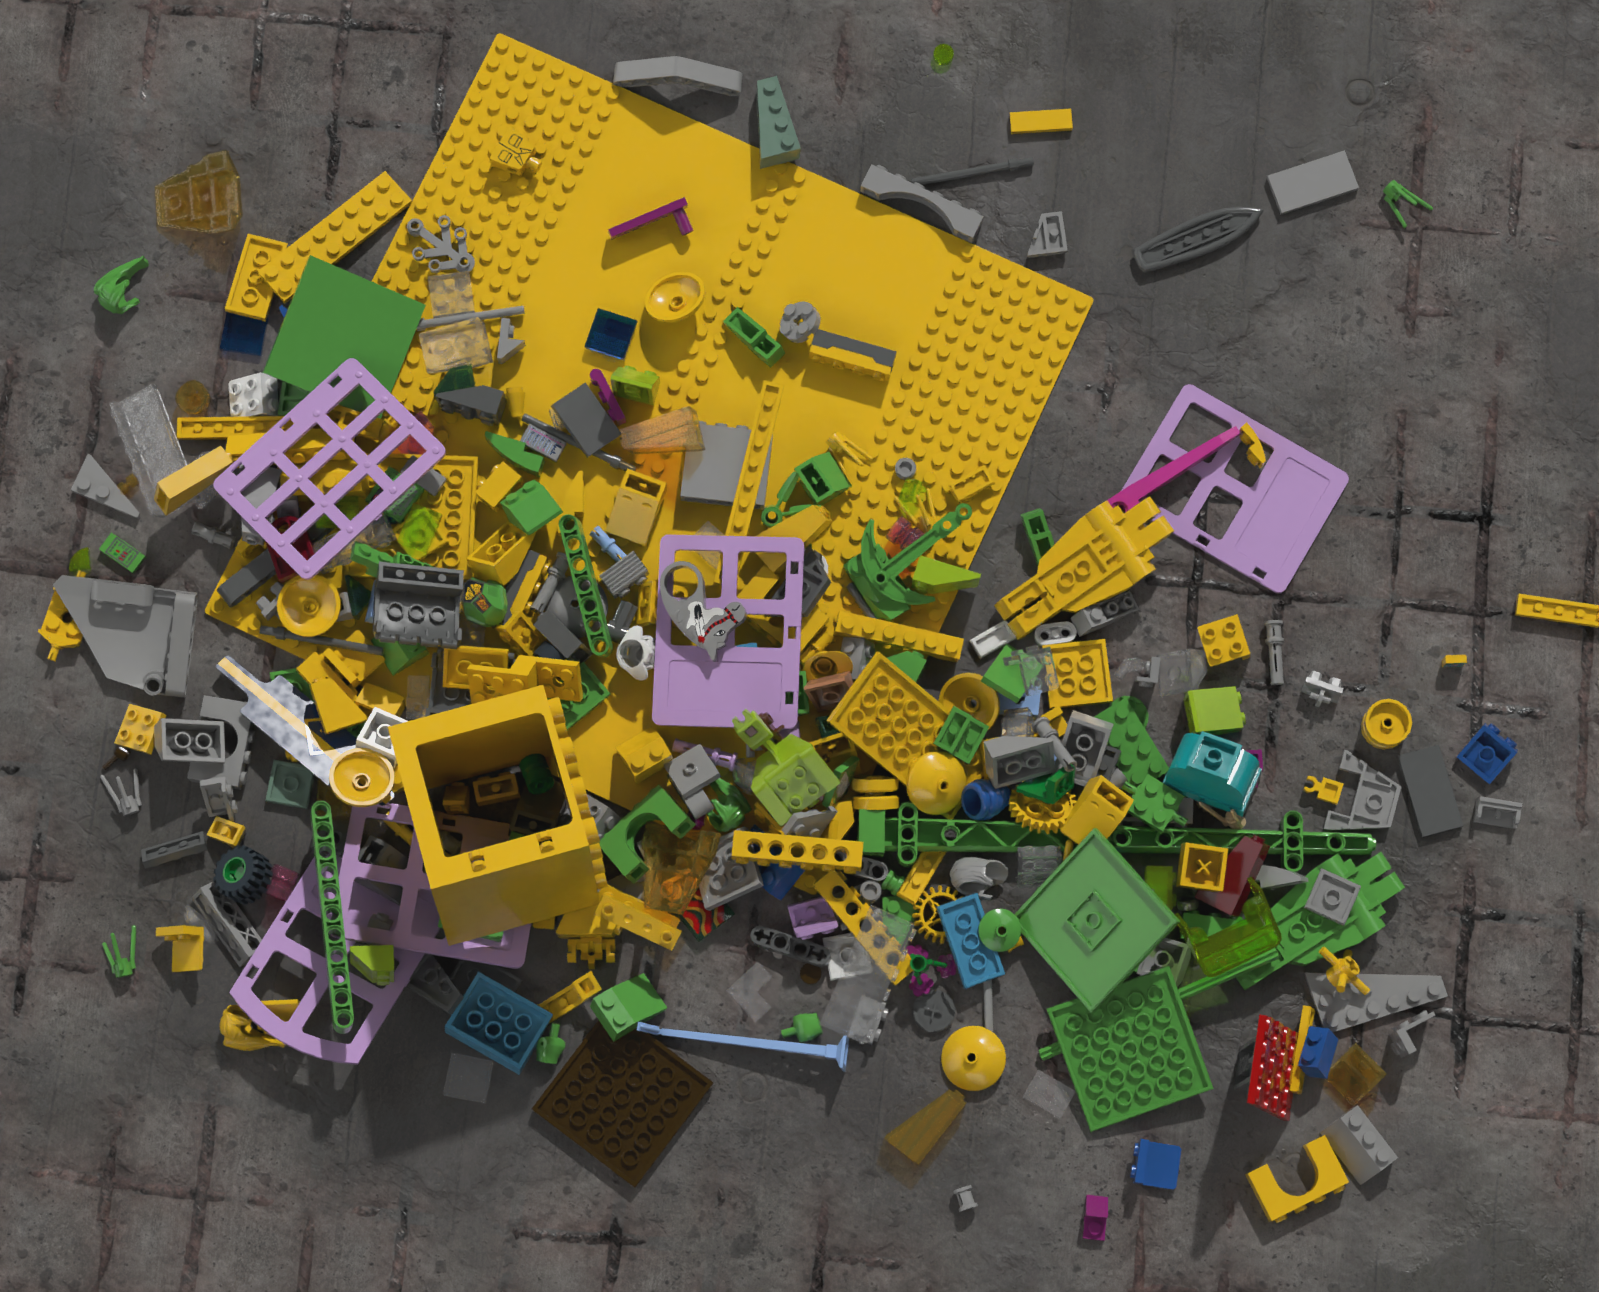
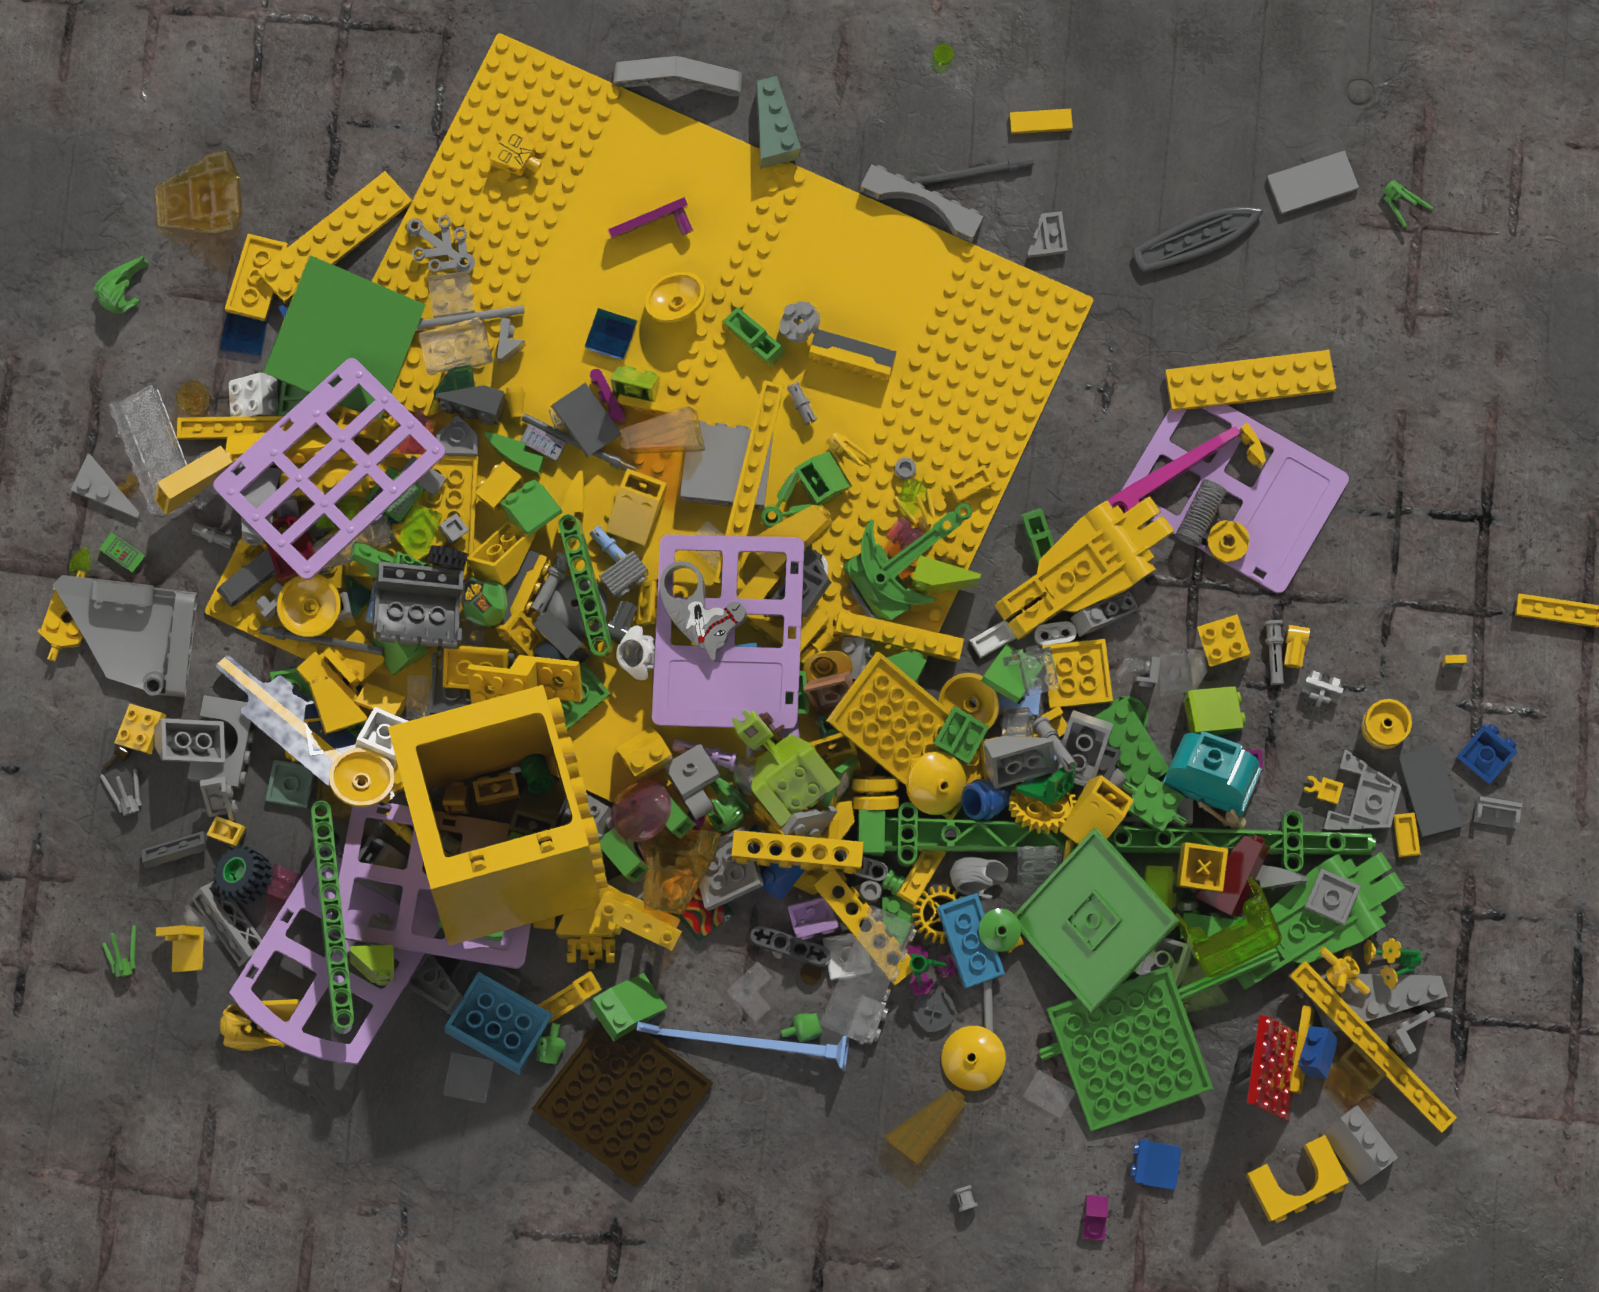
(447, 557): none -> black tyre
(453, 528): none -> light grey plate
(458, 438): none -> light grey plate
(644, 406): none -> yellow tile
(647, 816): none -> clear pink dish
(801, 403): none -> light grey pin
(1214, 490): none -> light grey piece
(1216, 539): none -> yellow plate
(1250, 380): none -> yellow plate
(1296, 641): none -> yellow piece
(1372, 1044): none -> yellow plate
(1391, 951): none -> yellow plant
(1406, 835): none -> yellow tile

